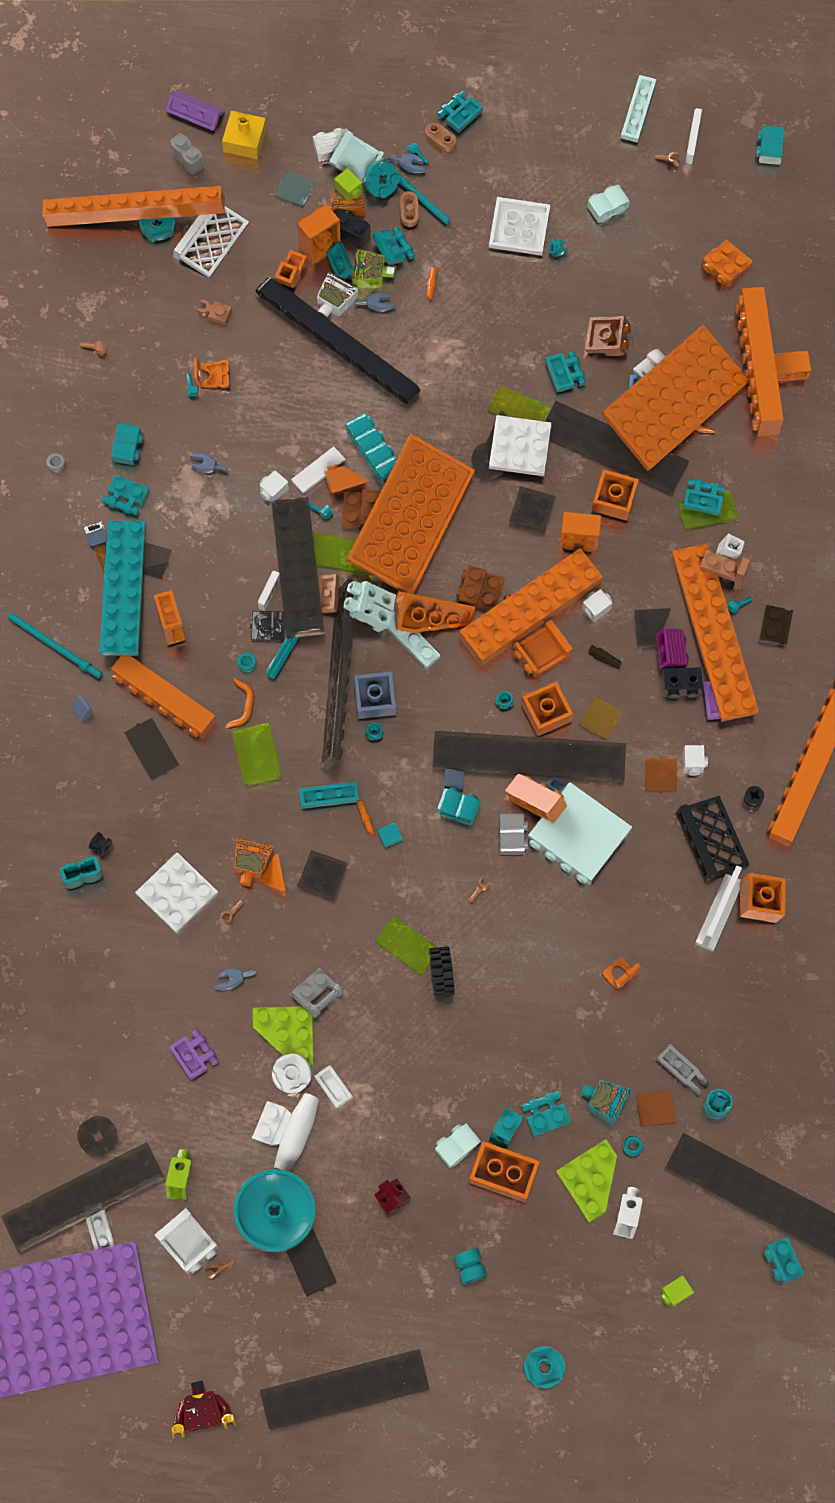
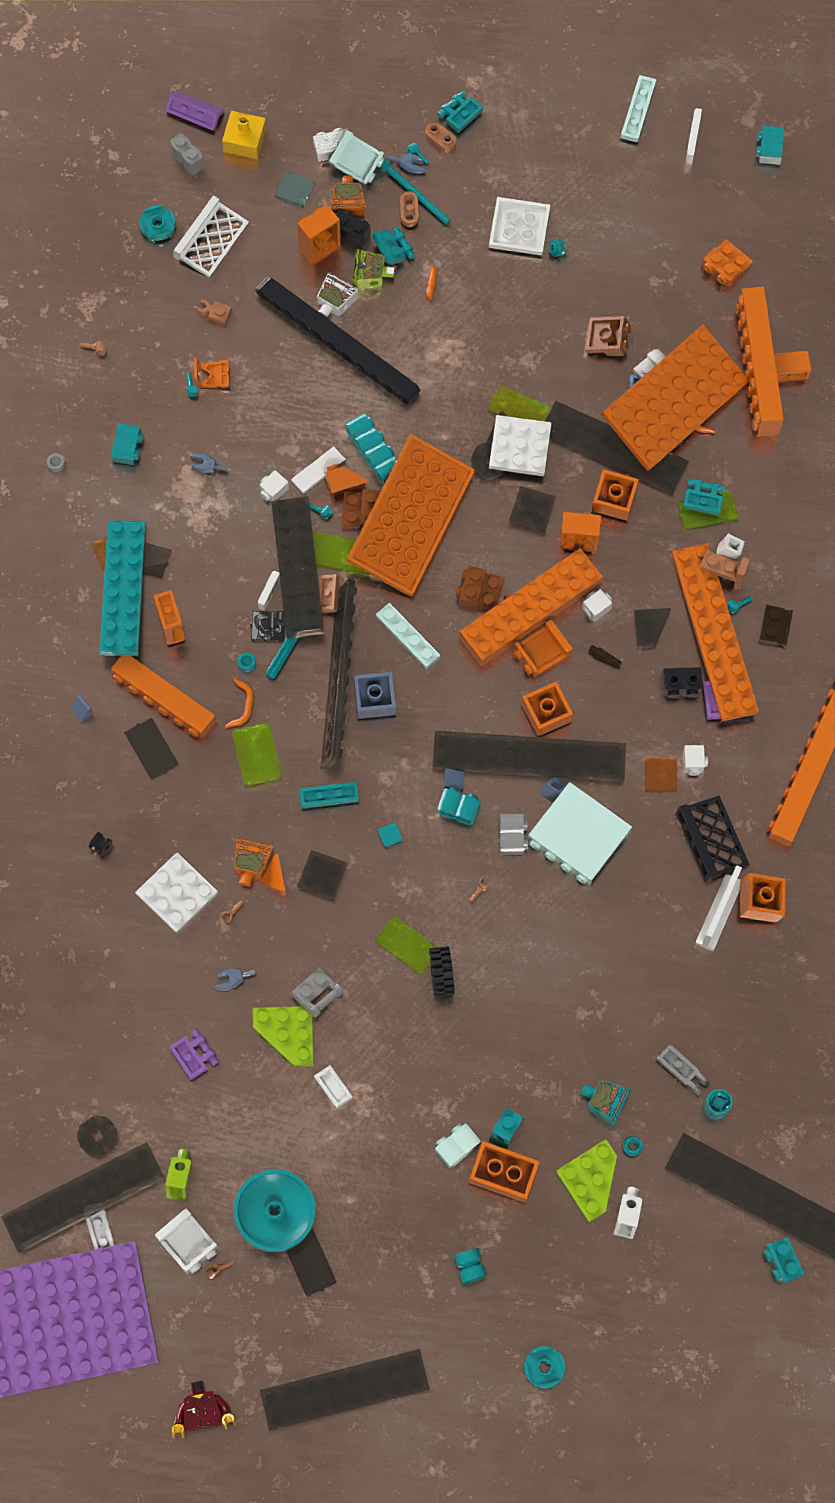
(76, 874): teal brick -> none
(84, 664): teal bar -> none
(96, 534): sand blue slope -> none
(127, 490): teal plate -> none
(133, 206): orange brick -> none
(287, 1130): white plate -> none
(290, 270): orange brick -> none
(292, 1073): white tile -> none
(340, 261): teal plate -> none
(348, 185): lime brick -> none
(365, 817): orange piece -> none
(370, 604): light aqua hips -> none
(373, 302): sand blue hand -> none
(374, 726): teal plate -> none
(390, 181): teal plate -> none
(392, 1195): dark red brick -> none
(423, 613): orange wedge -> none
(504, 695): teal plate -> none
(536, 798): brick -> none
(546, 1120): teal plate -> none
(560, 372): teal plate -> none
(600, 718): clear yellow piece -> none
(608, 203): light aqua brick -> none
(630, 973): orange piece -> none
(656, 1108): dark orange piece -> none
(671, 158): nougat hand -> none
(672, 648): magenta brick -> none
(676, 1292): lime brick -> none
(756, 800): black wheel -> none

